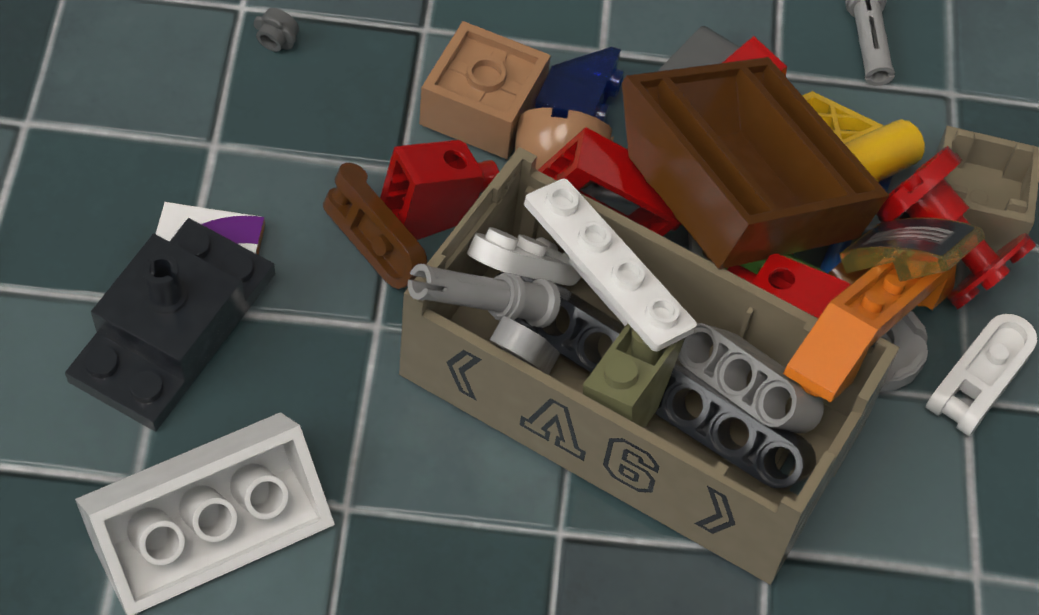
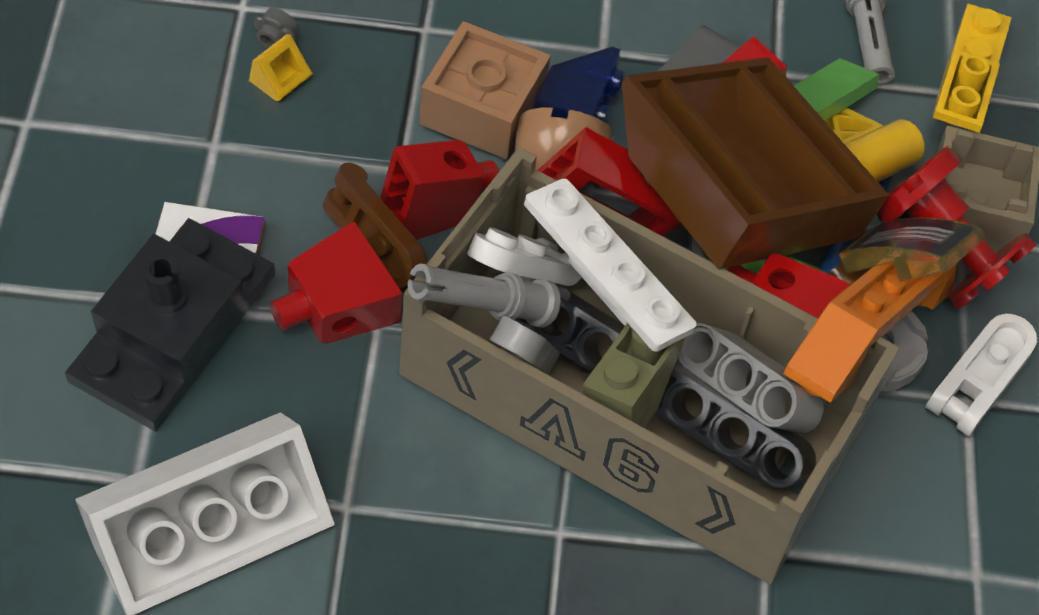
(279, 69): none -> yellow slope
(339, 289): none -> red torso
(837, 87): none -> bright green tile
(972, 68): none -> yellow slope

